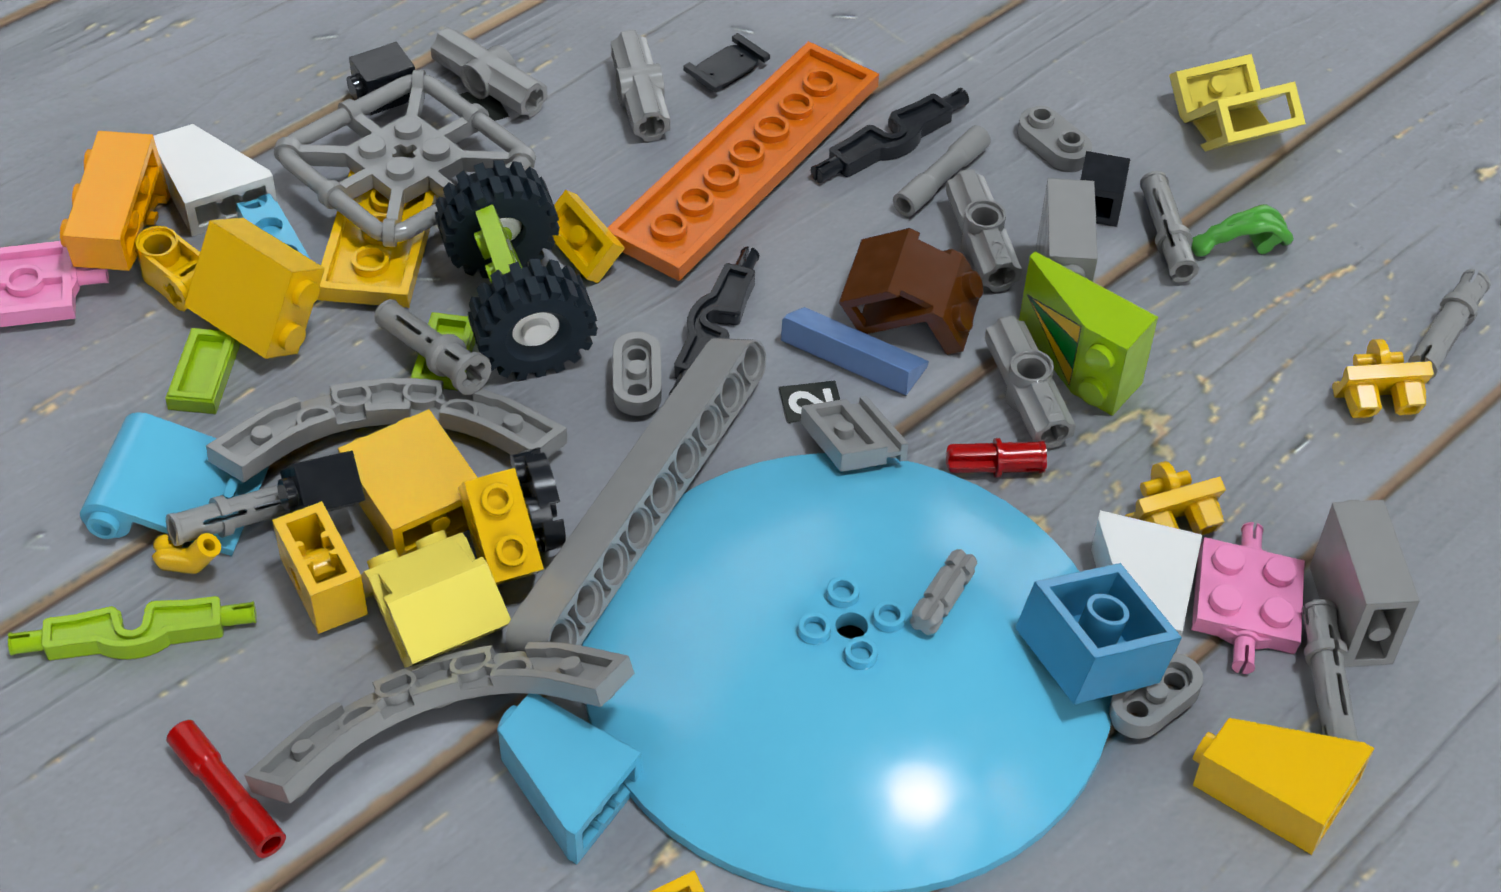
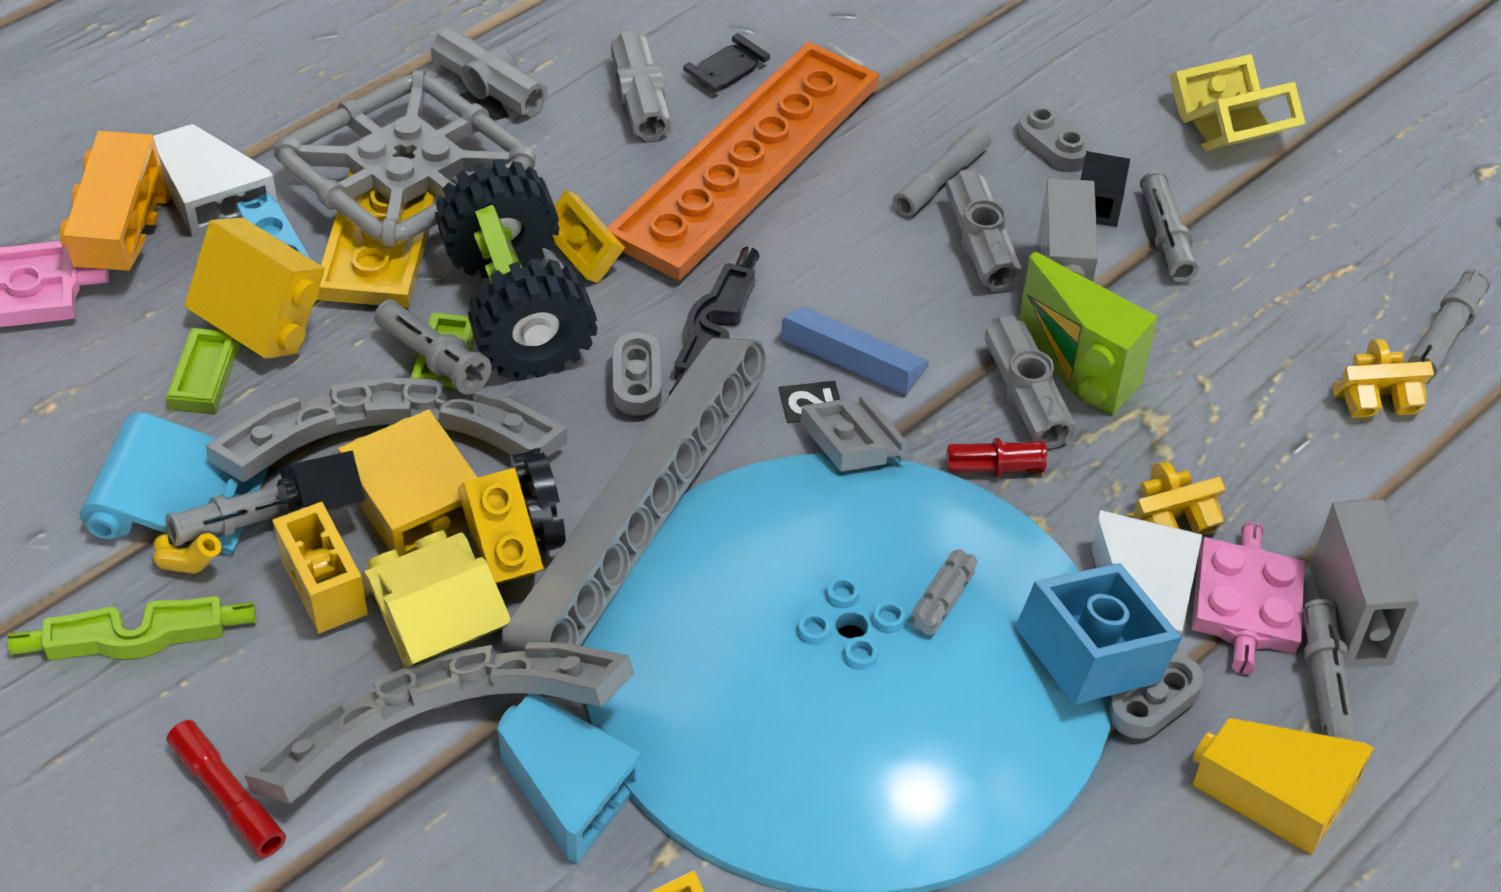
(167, 263): yellow piece -> none
(377, 68): black brick -> none
(875, 145): black piece -> none
(912, 284): reddish brown piece -> none
(1261, 223): bright green piece -> none

